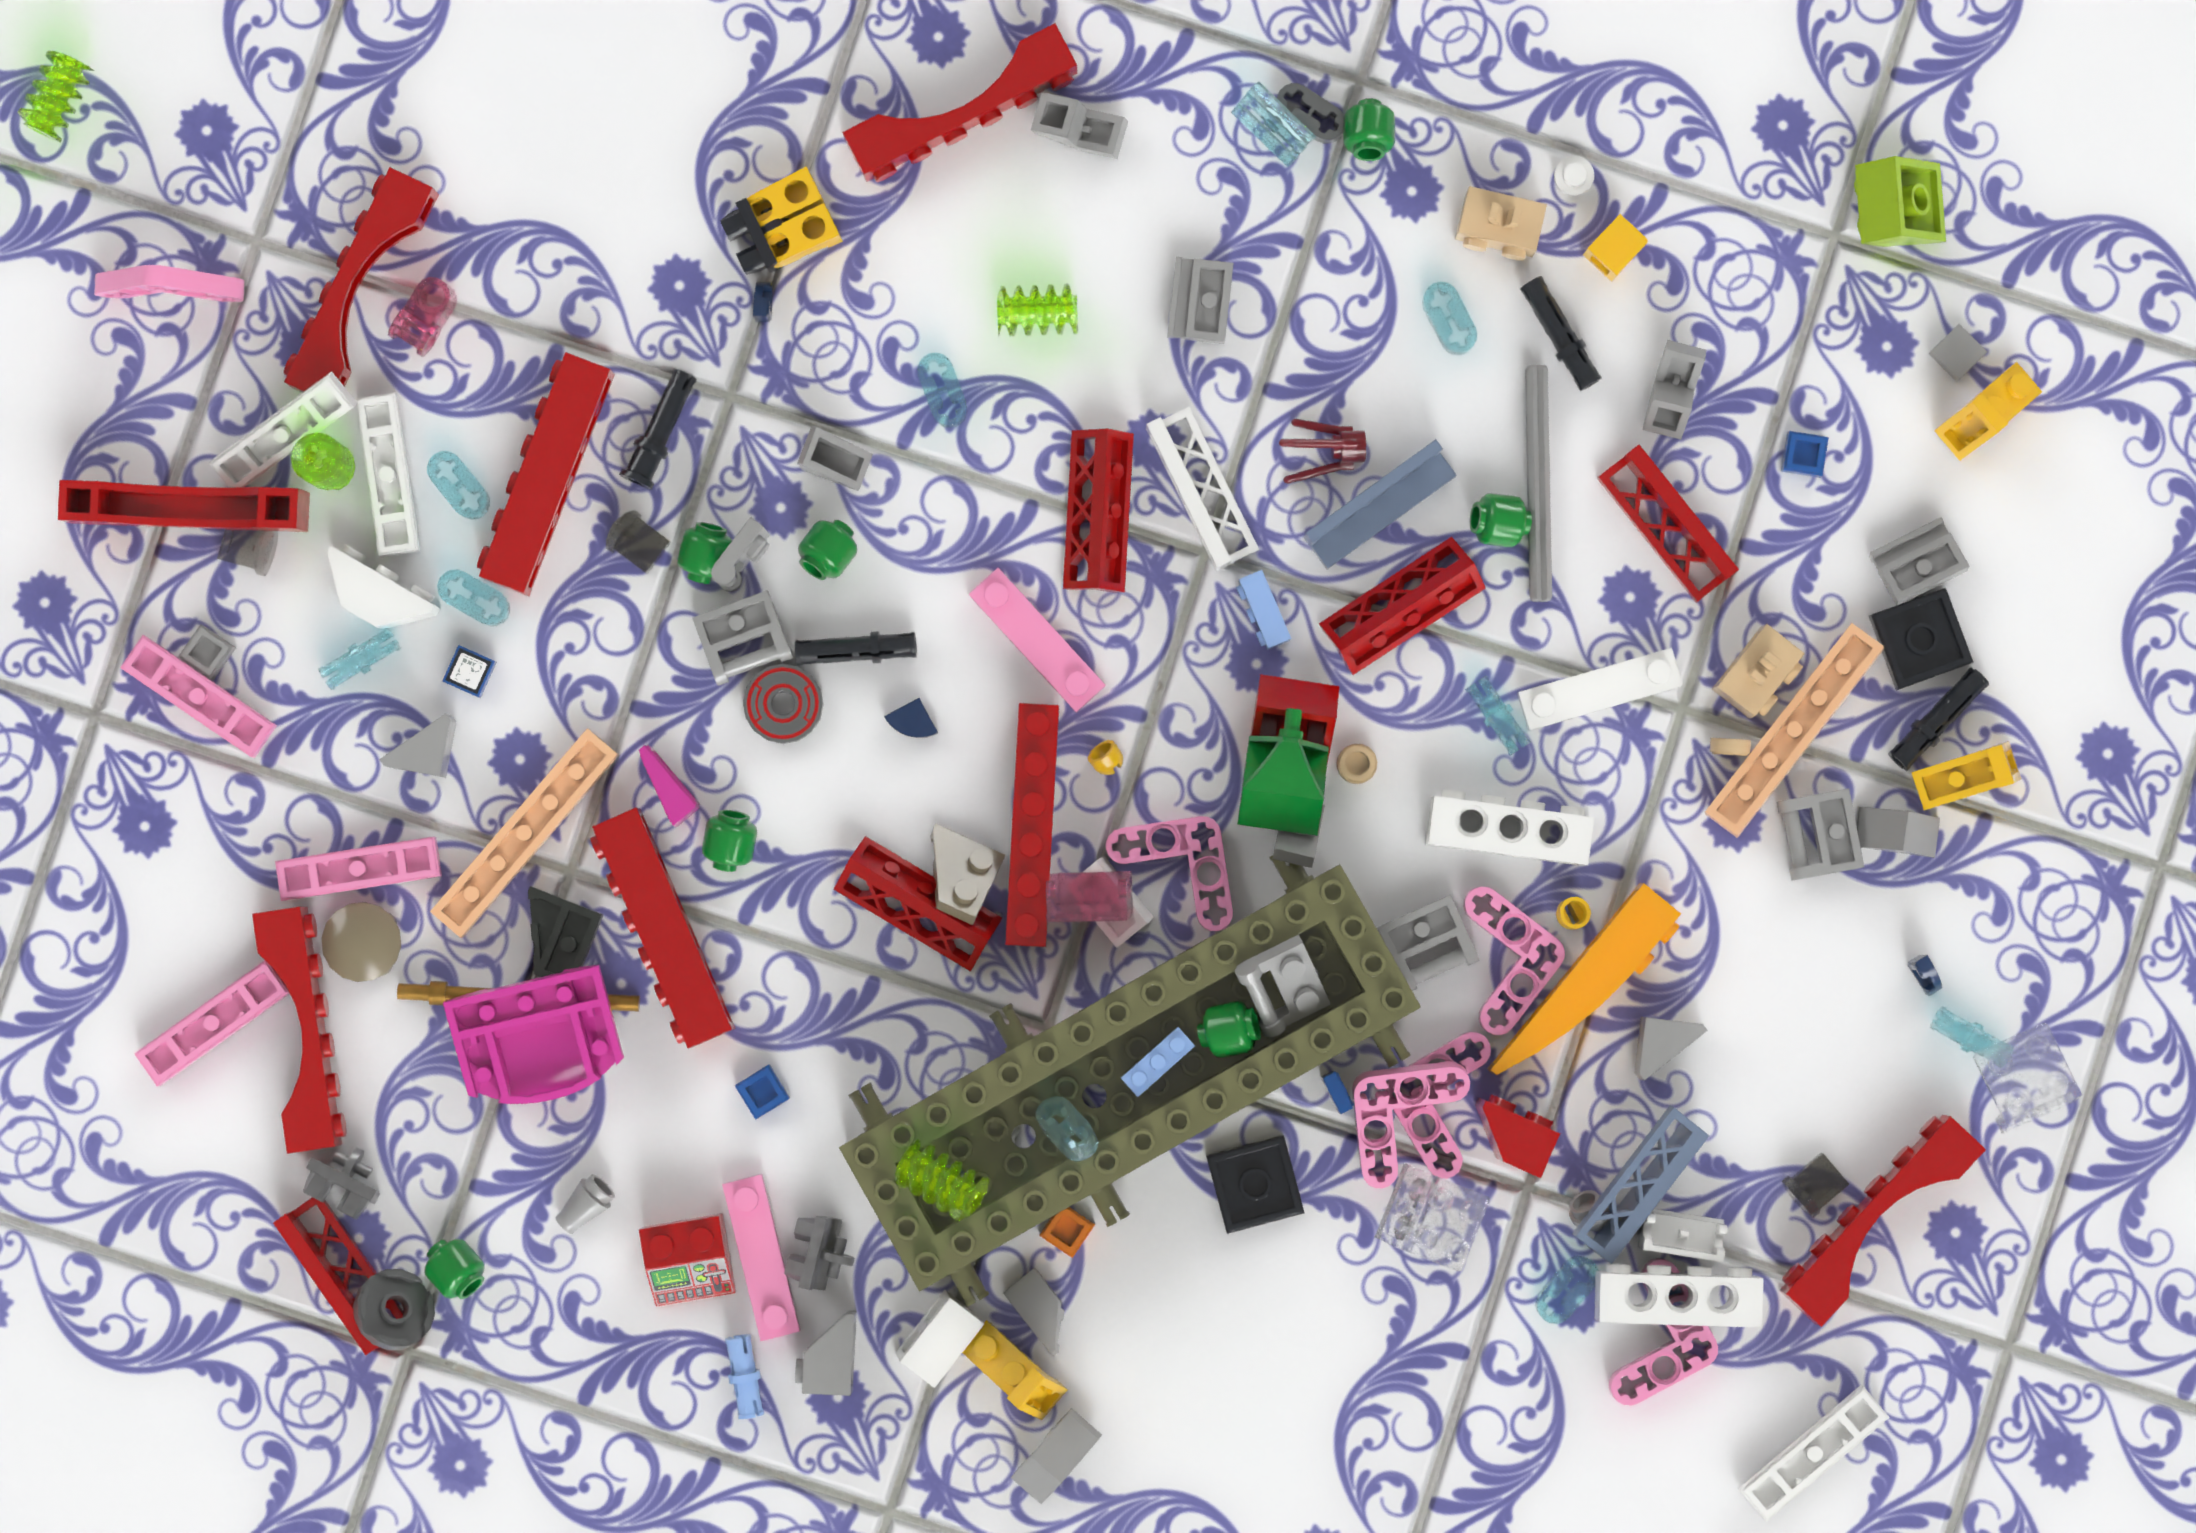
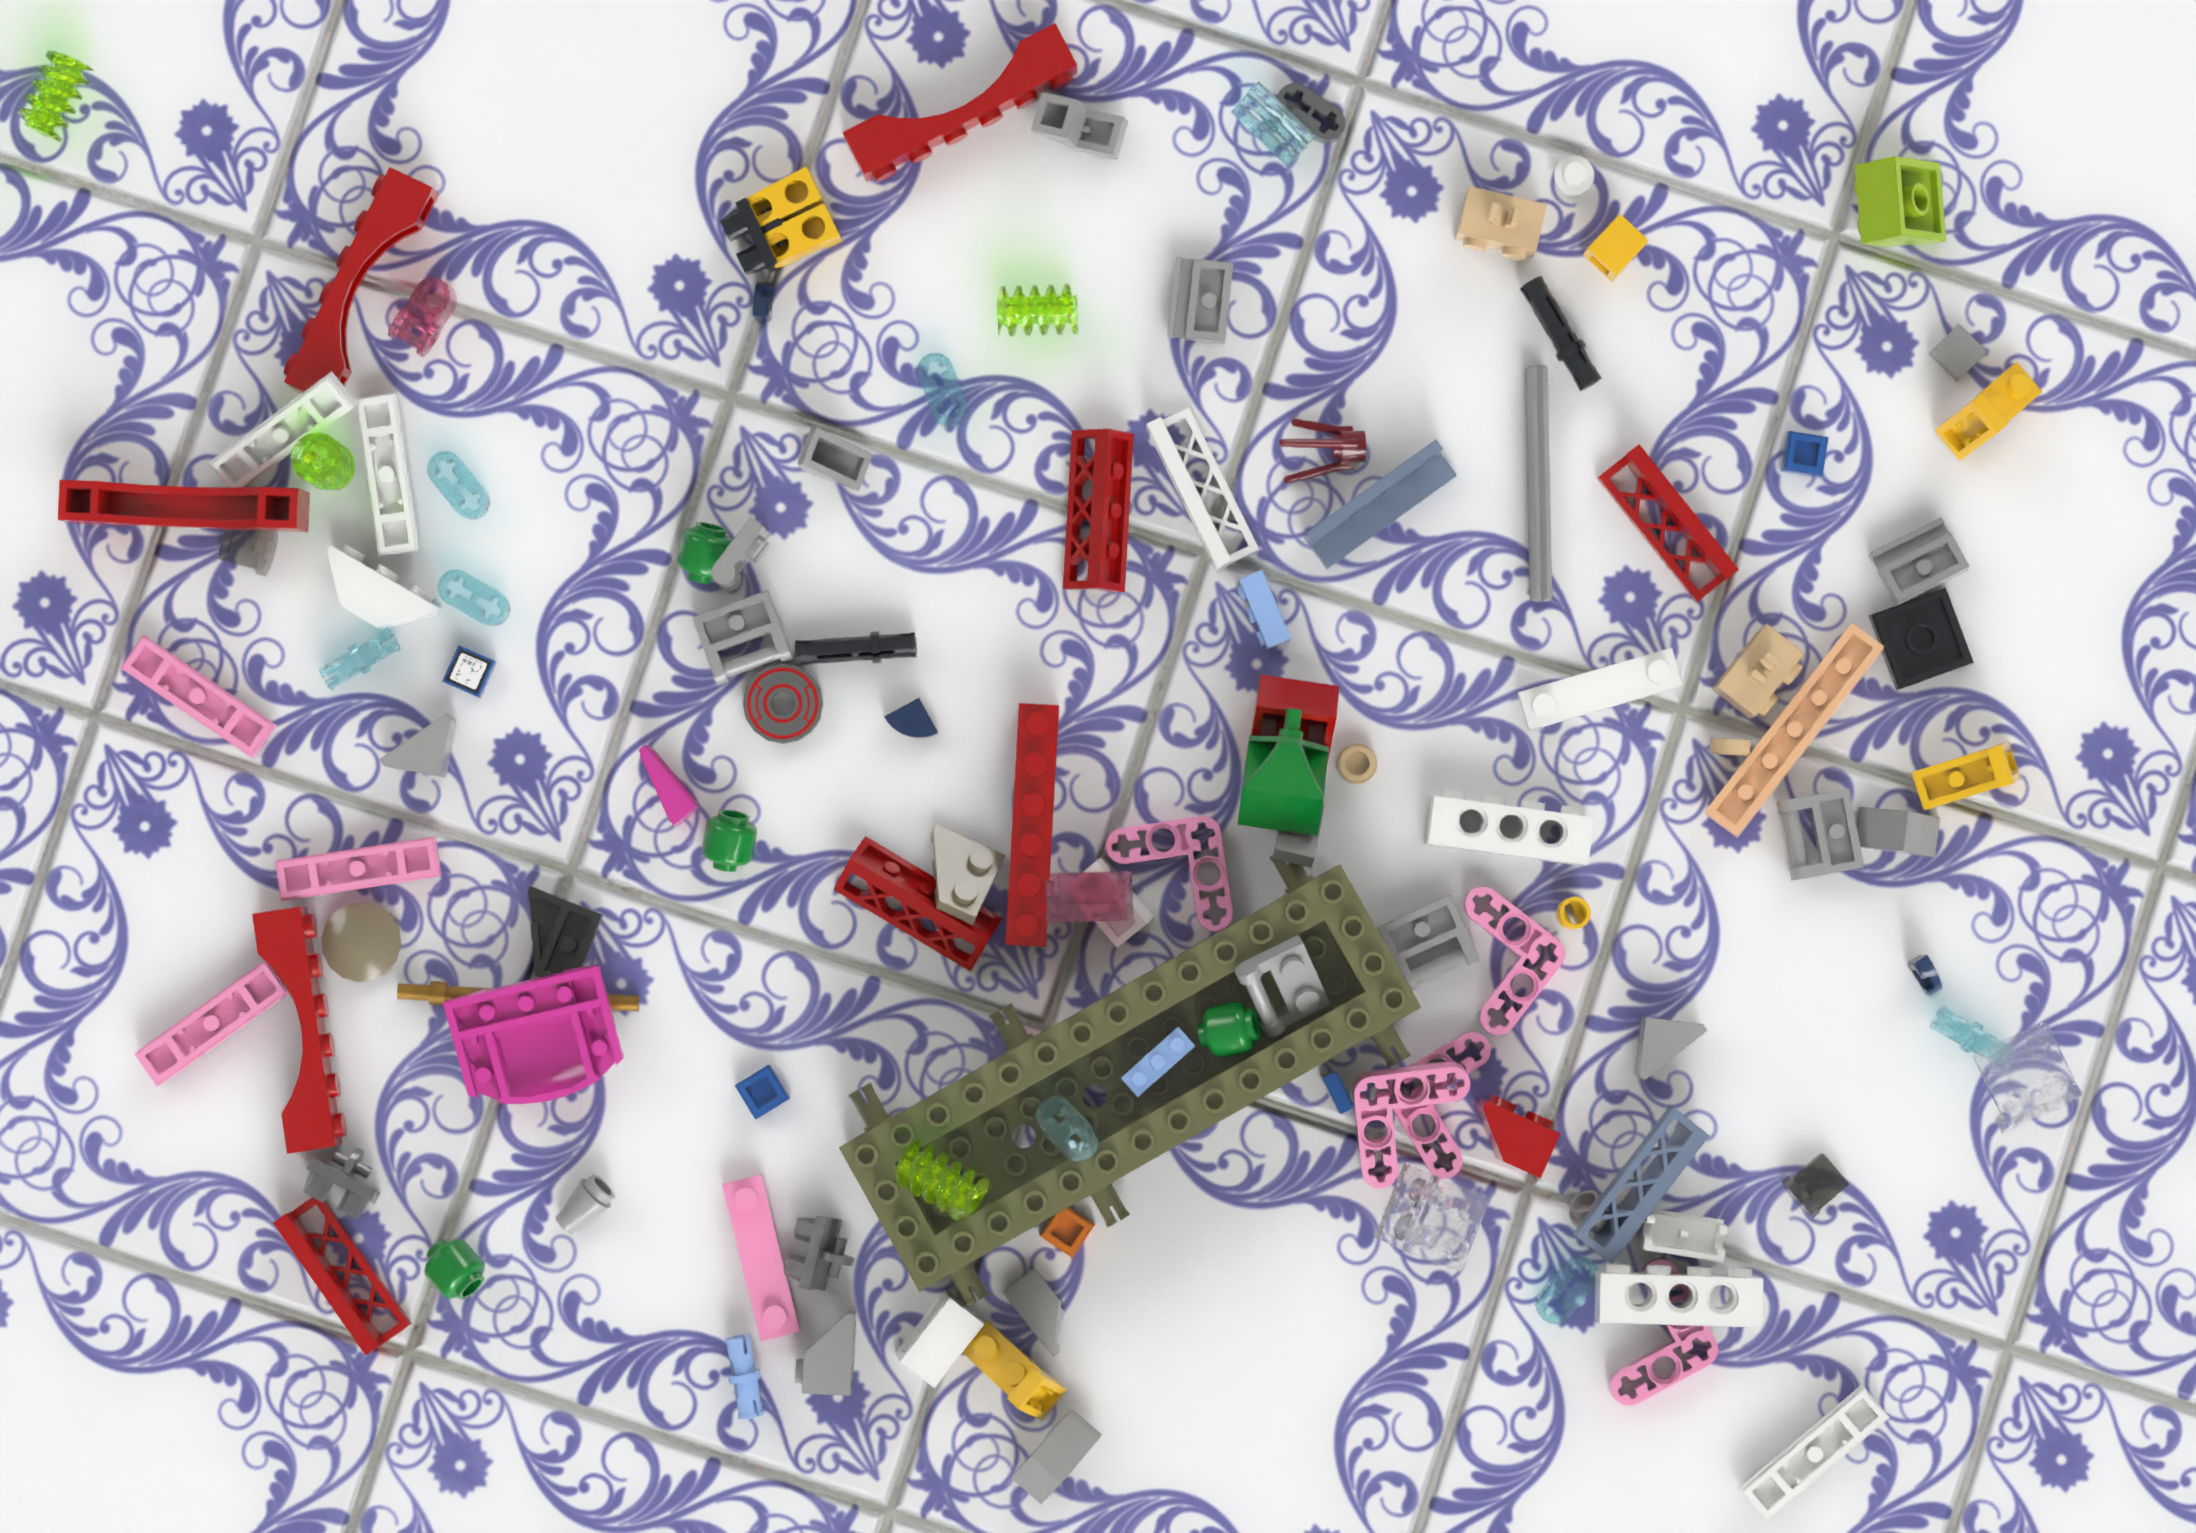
(157, 279): bright pink beam -> none
(207, 652): light grey tile -> none
(378, 1325): dark grey tile -> none
(524, 833): light nougat plate -> none
(546, 473): red brick -> none
(636, 541): clear smoke tile -> none
(651, 446): black pin -> none
(663, 928): red brick -> none
(687, 1259): red slope -> none
(827, 549): green head -> none
(1037, 640): bright pink plate -> none
(1106, 757): yellow hinge -> none
(1255, 1184): black tile -> none
(1369, 130): green head -> none
(1407, 609): red fence -> none
(1458, 314): clear light blue beam -> none
(1498, 715): clear light blue pin -> none
(1500, 520): green head -> none
(1596, 974): light orange slope -> none
(1674, 389): light grey slope -> none
(1824, 1279): red arch -> none
(1928, 729): black pin -> none

